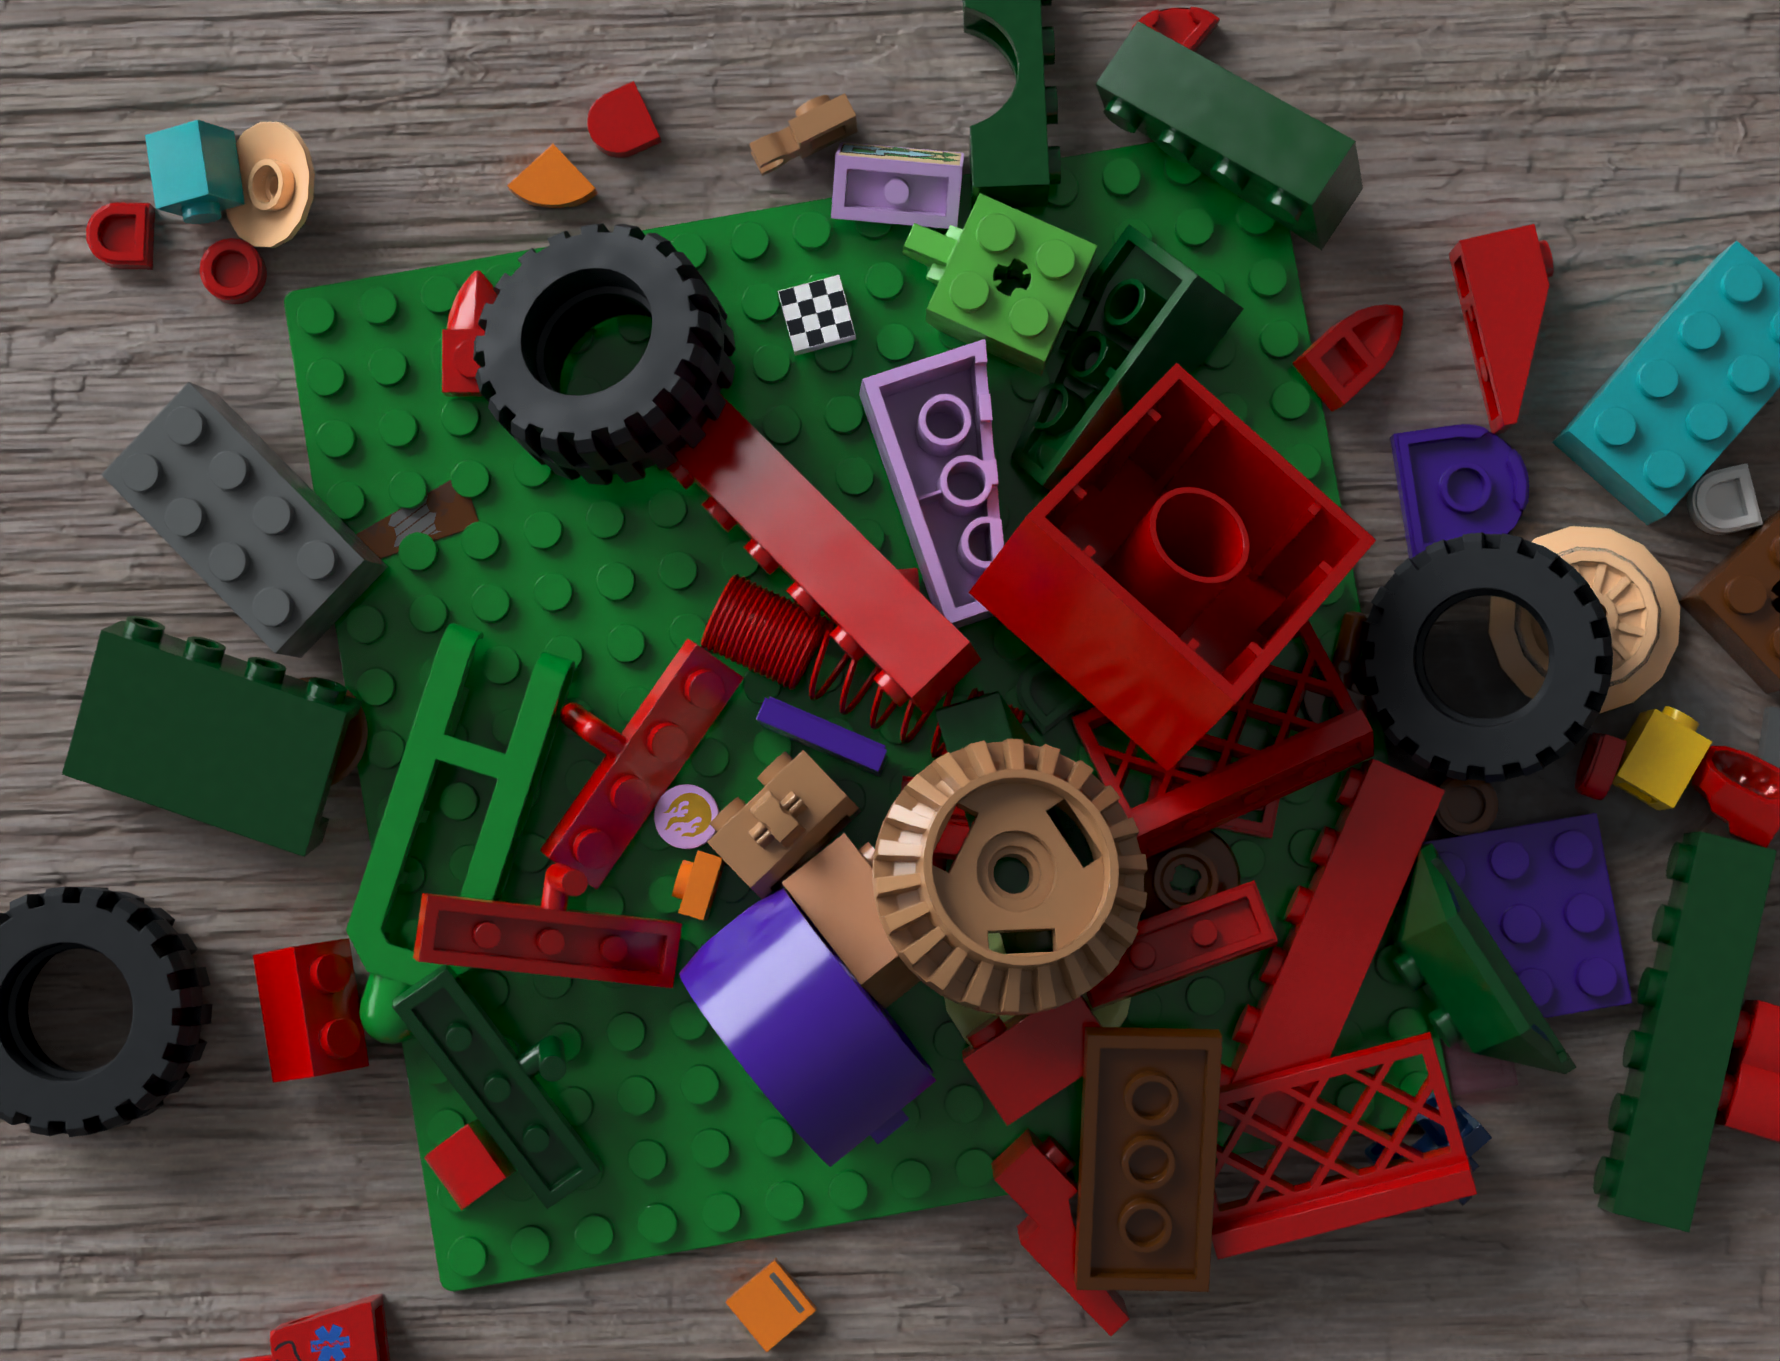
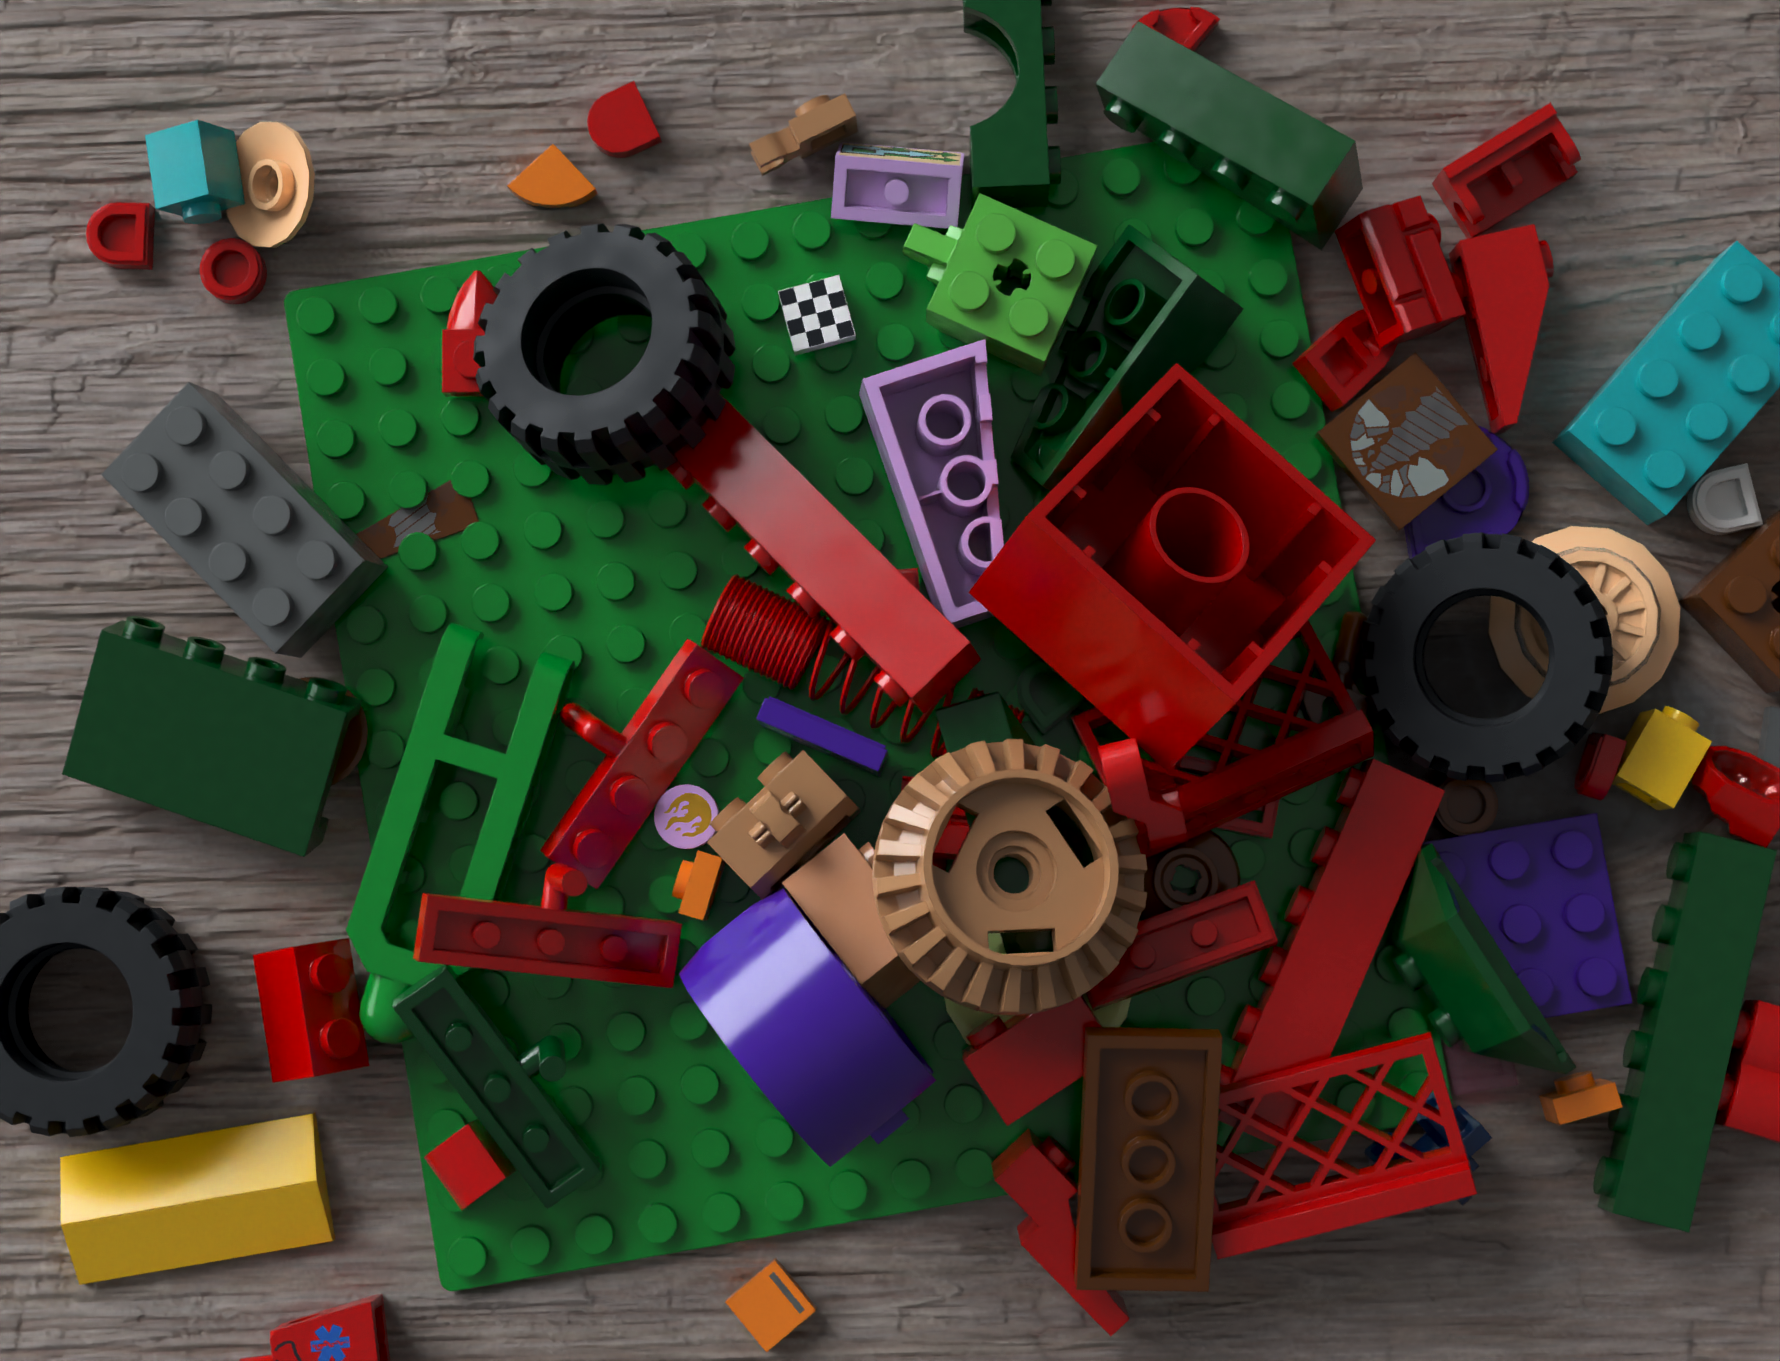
(195, 1199): none -> yellow slope
(1143, 793): none -> red piece
(1401, 271): none -> red brick
(1405, 442): none -> tile
(1508, 172): none -> red hinge
(1579, 1098): none -> orange plate

